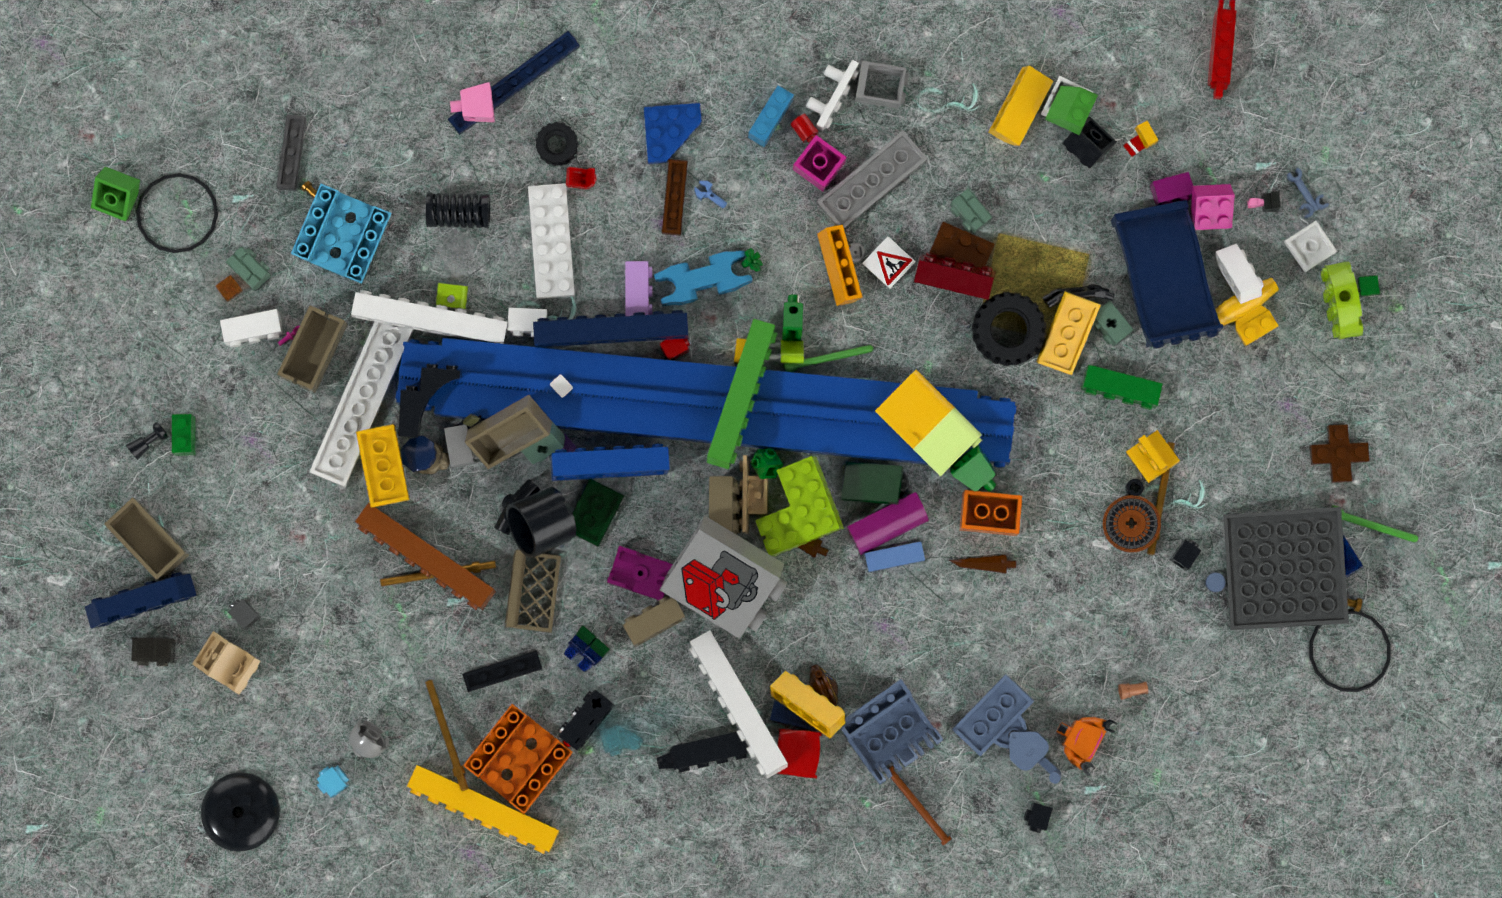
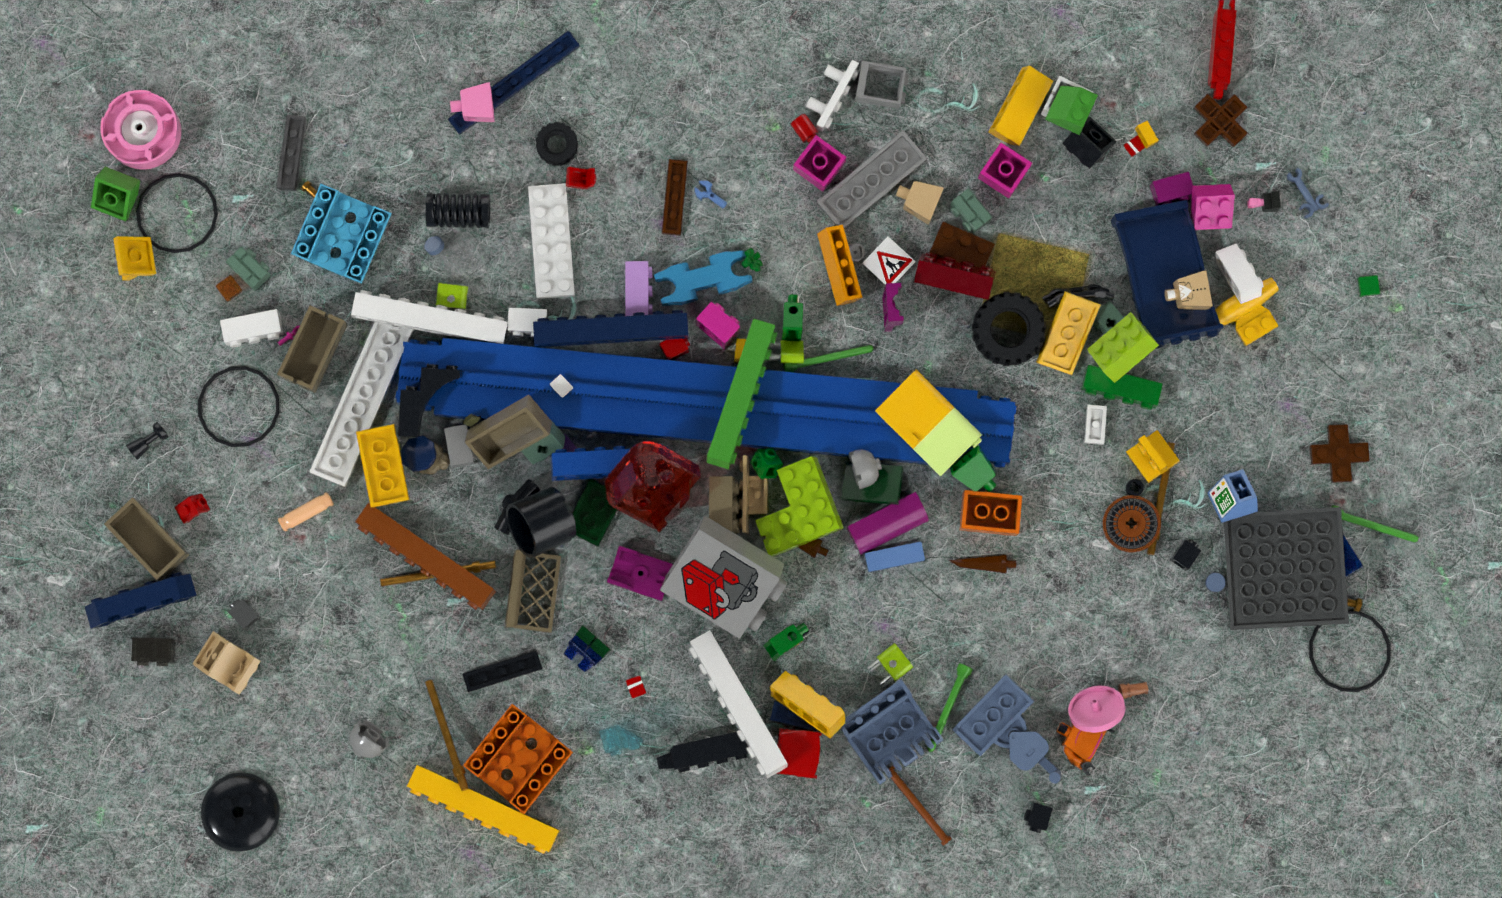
(134, 257): none -> yellow bracket
(141, 129): none -> bright pink piece
(183, 434): green piece -> none
(192, 507): none -> red bracket
(238, 444): none -> black piece
(305, 511): none -> light nougat axle
(332, 781): medium azure brick -> none
(434, 245): none -> sand blue tile
(585, 720): black piece -> none
(628, 487): none -> clear red piece
(635, 687): none -> red sticker
(653, 621): dark tan brick -> none
(669, 129): blue plate -> none
(718, 325): none -> dark pink brick
(771, 116): dark azure brick -> none
(780, 644): none -> green torso
(823, 684): reddish brown hat -> none
(864, 467): none -> light grey cylinder
(890, 313): none -> magenta piece
(893, 662): none -> lime piece
(920, 199): none -> tan torso
(963, 672): none -> bright green piece
(1004, 170): none -> dark pink brick
(1095, 424): none -> white plate
(1096, 709): none -> bright pink piece
(1122, 347): none -> lime brick
(1191, 292): none -> tan torso
(1220, 120): none -> reddish brown plate
(1233, 496): none -> medium blue slope
(1310, 246): white plate -> none
(1343, 300): lime brick -> none

